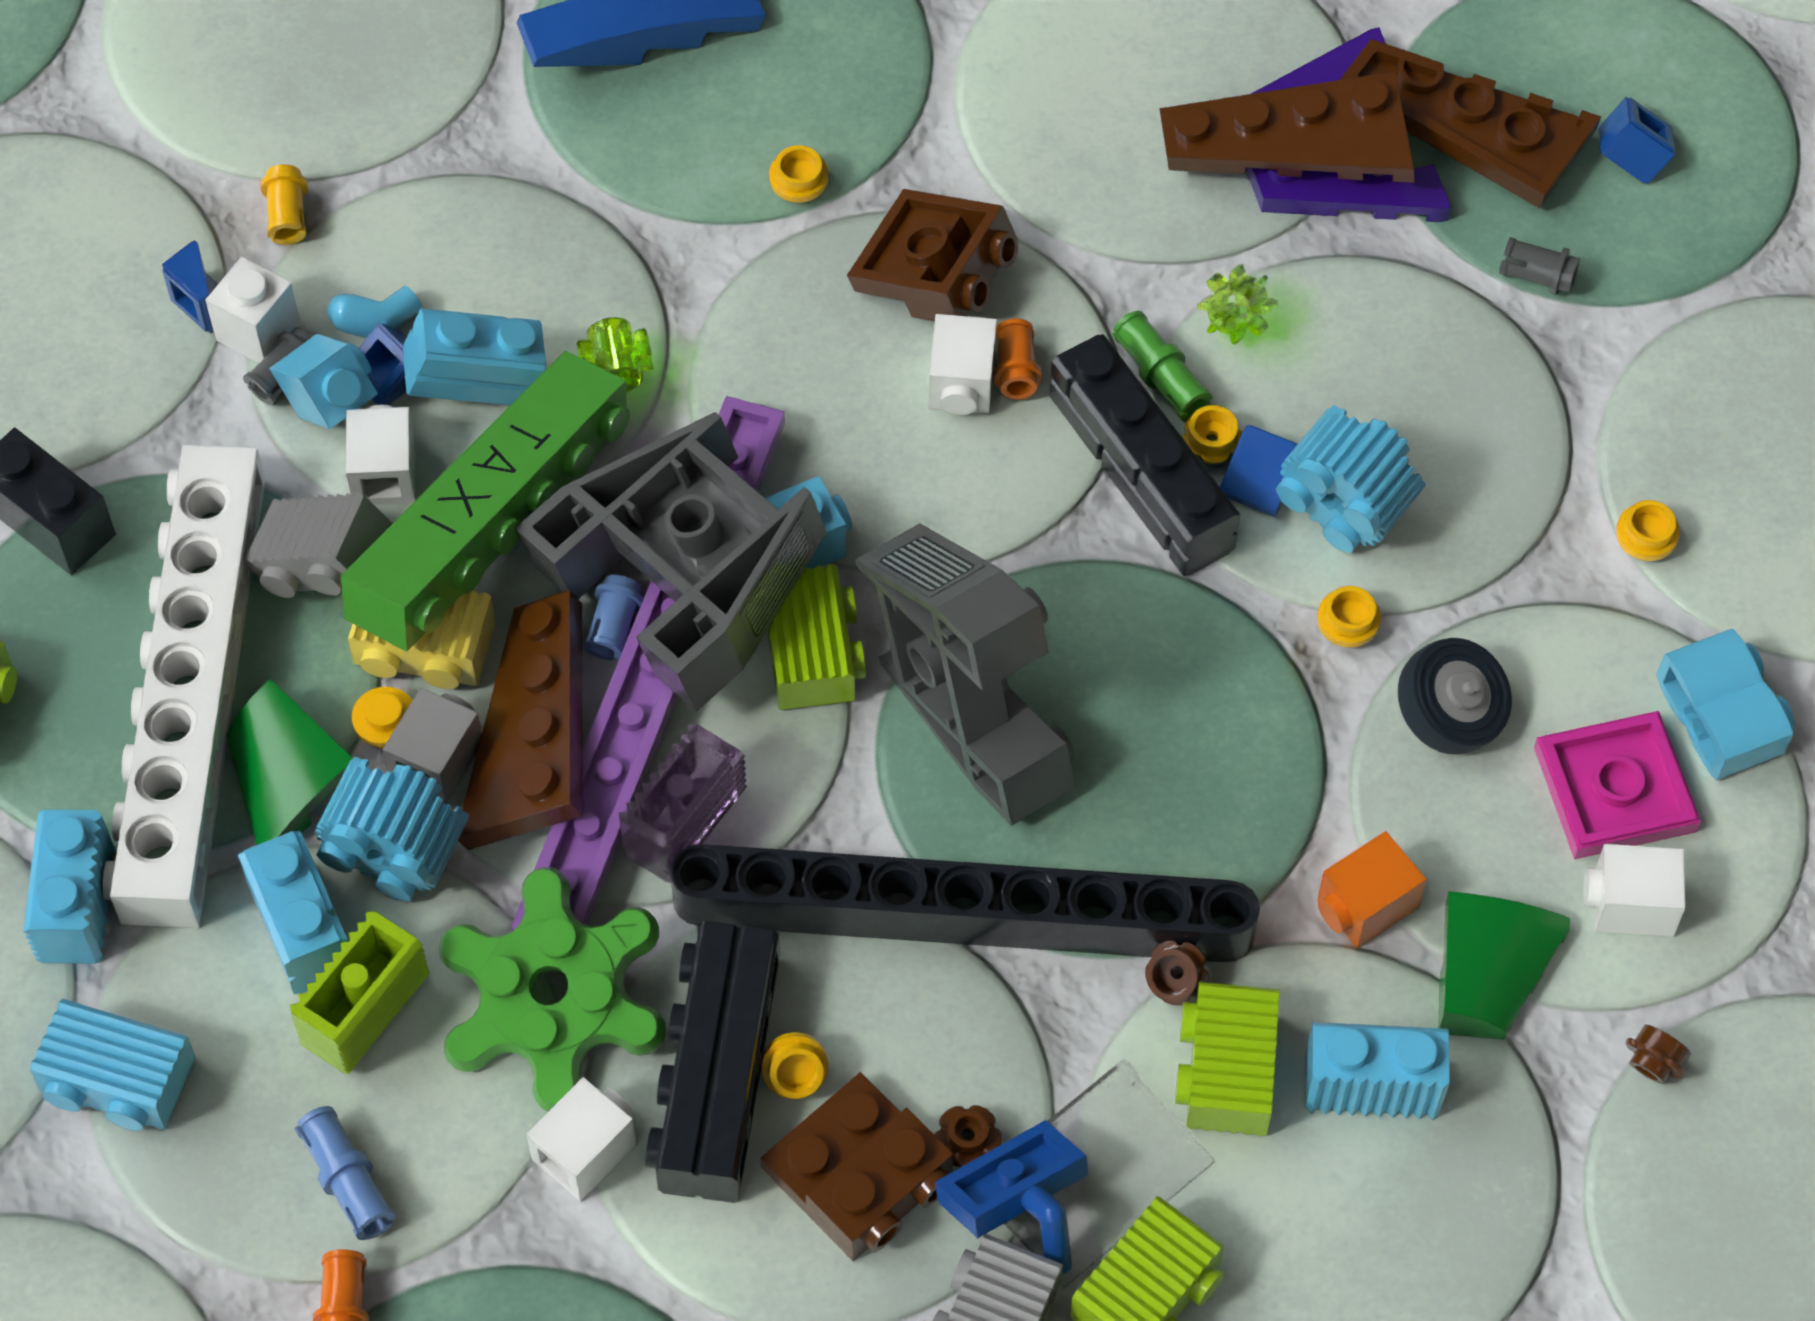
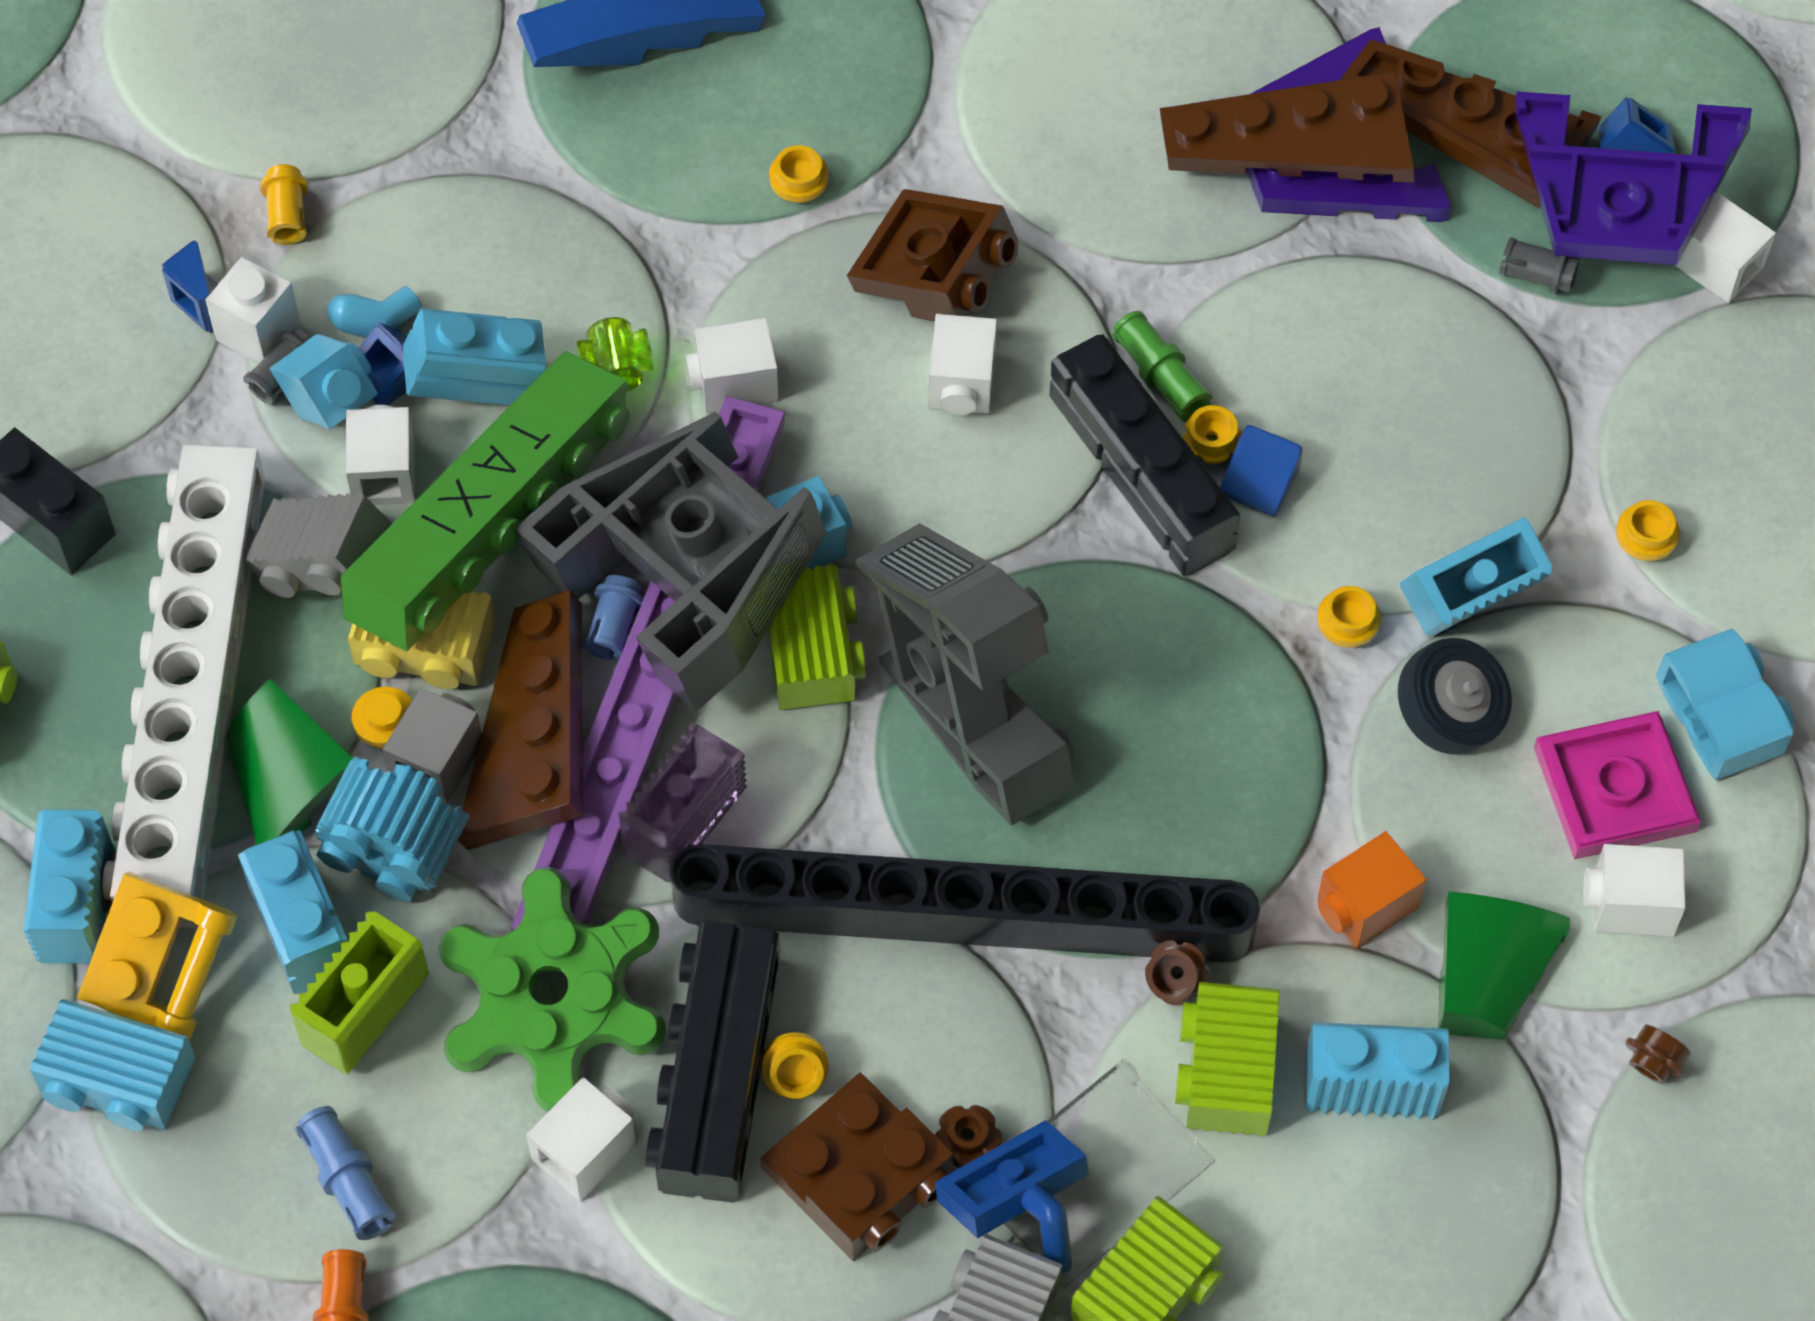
(137, 946): none -> yellow plate
(734, 363): none -> white brick
(1017, 371): orange pin -> none
(1226, 315): clear neon green gear -> none
(1350, 479): medium azure brick -> none
(1476, 577): none -> medium azure brick
(1625, 200): none -> dark purple wing
(1726, 249): none -> white brick

